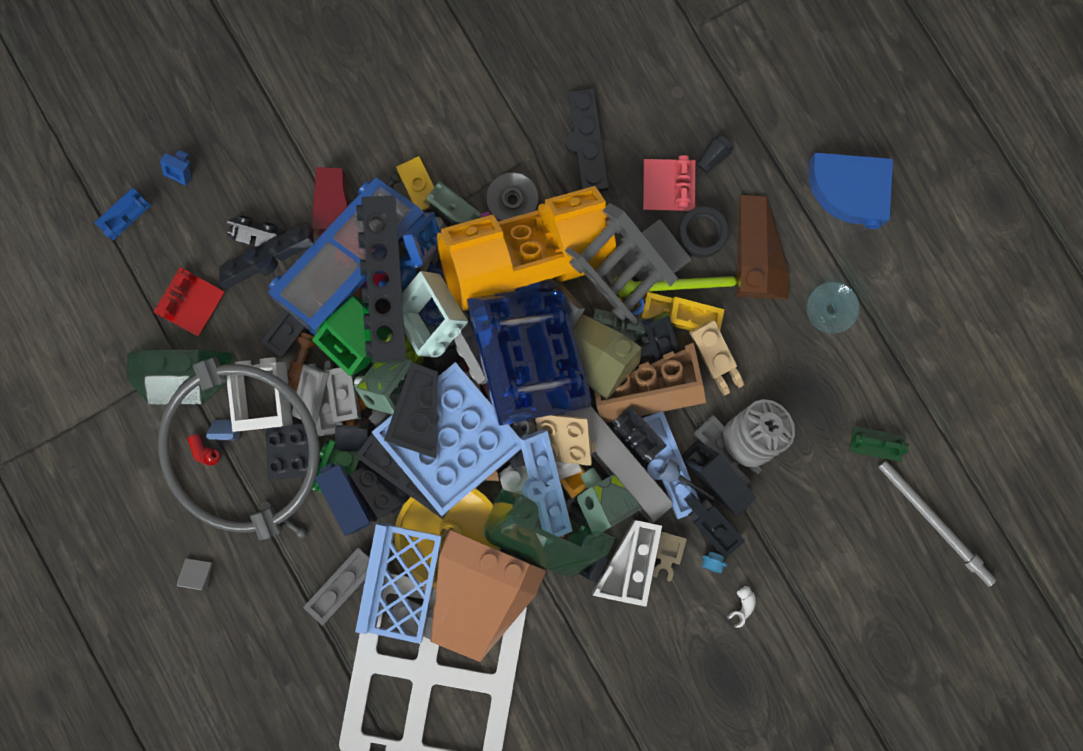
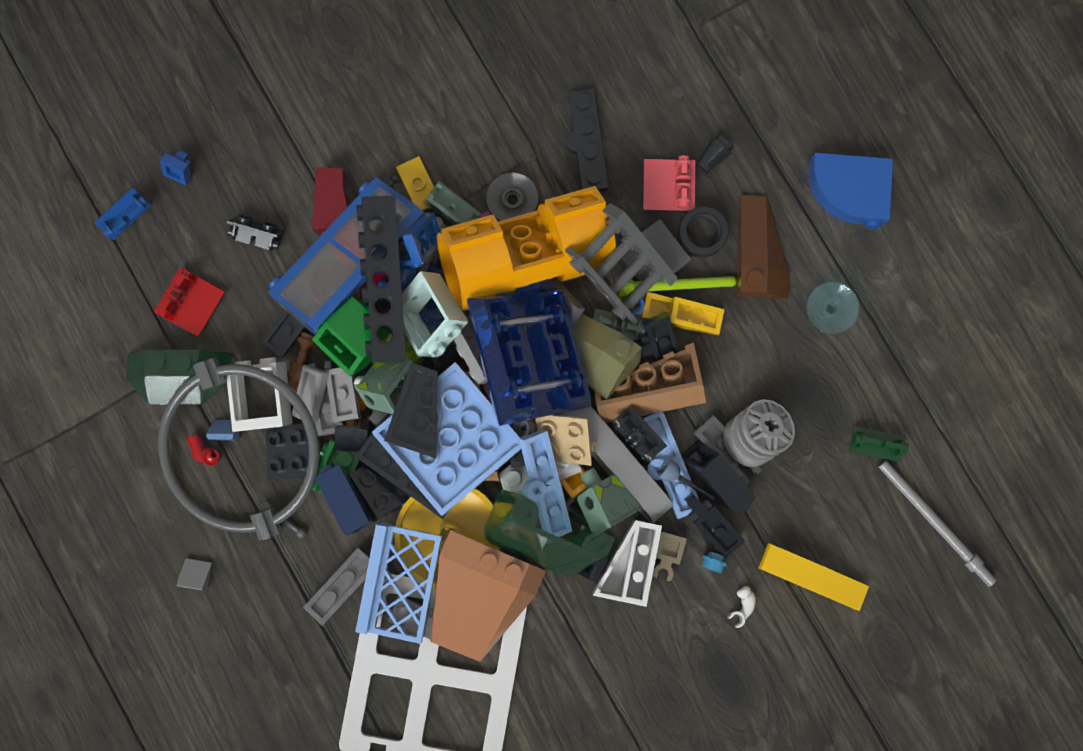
(263, 258): black hinge -> none
(716, 355): tan hinge -> none
(813, 577): none -> yellow slope

